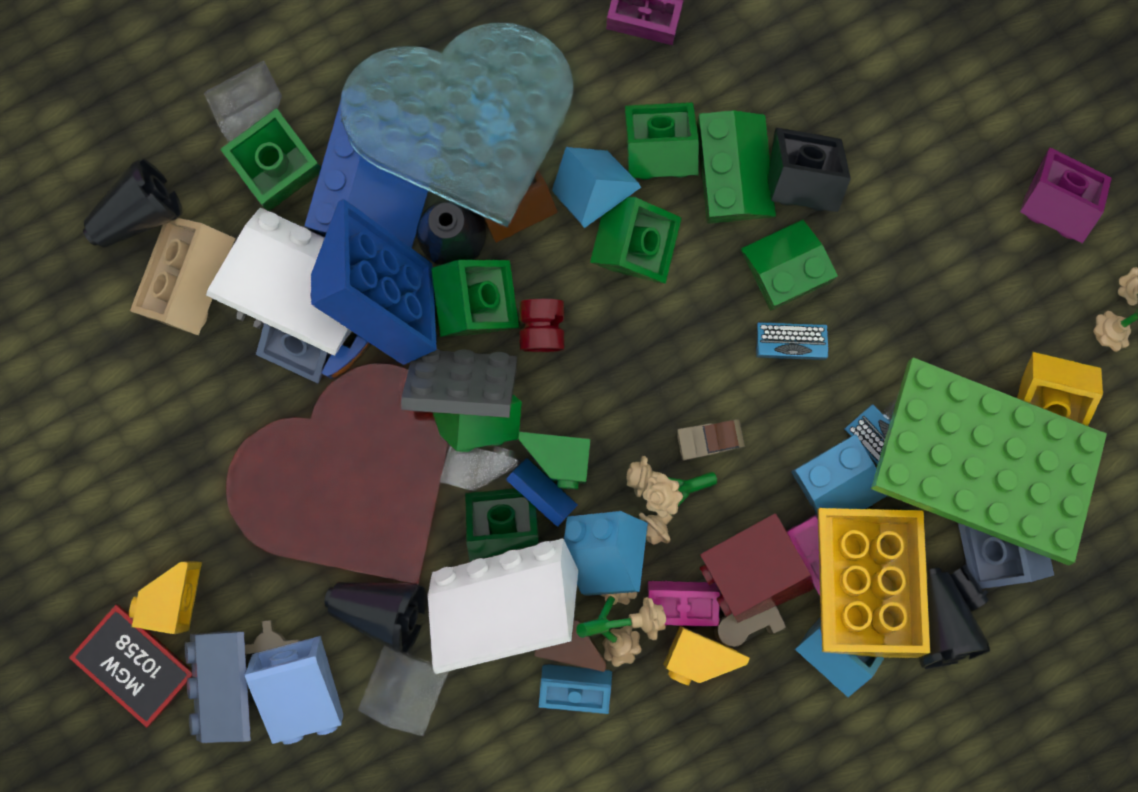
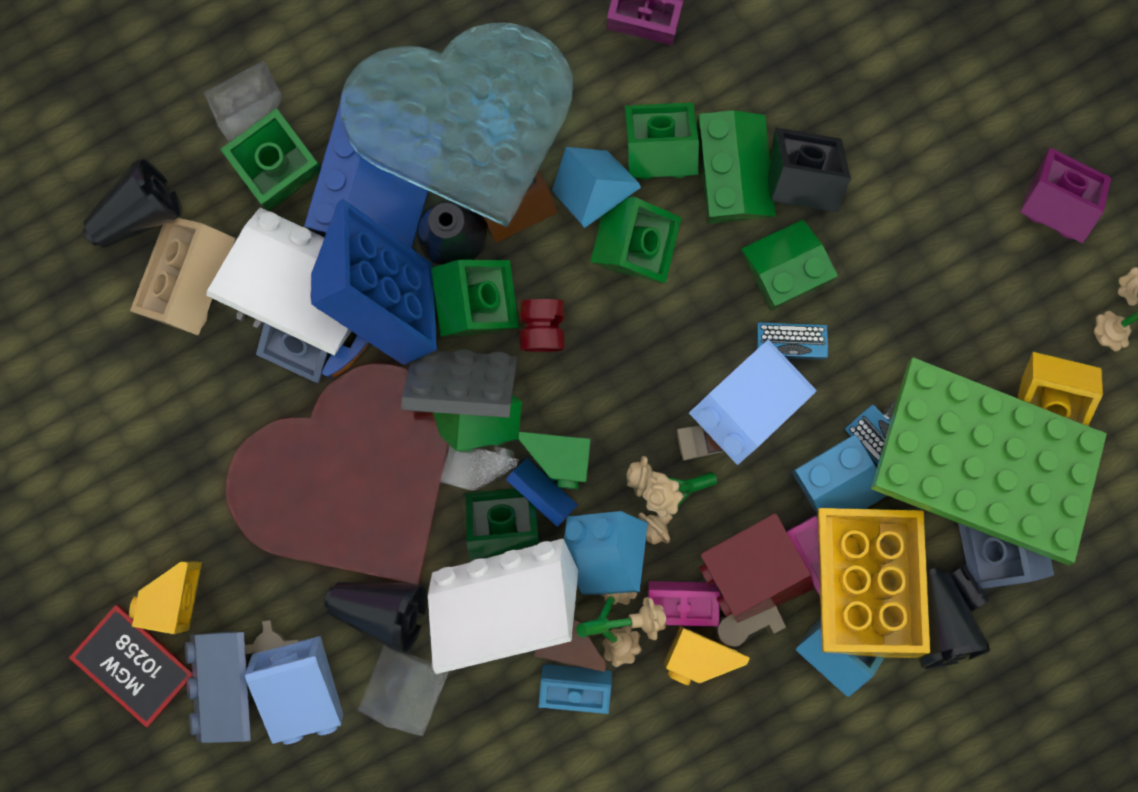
(752, 402): none -> light blue slope

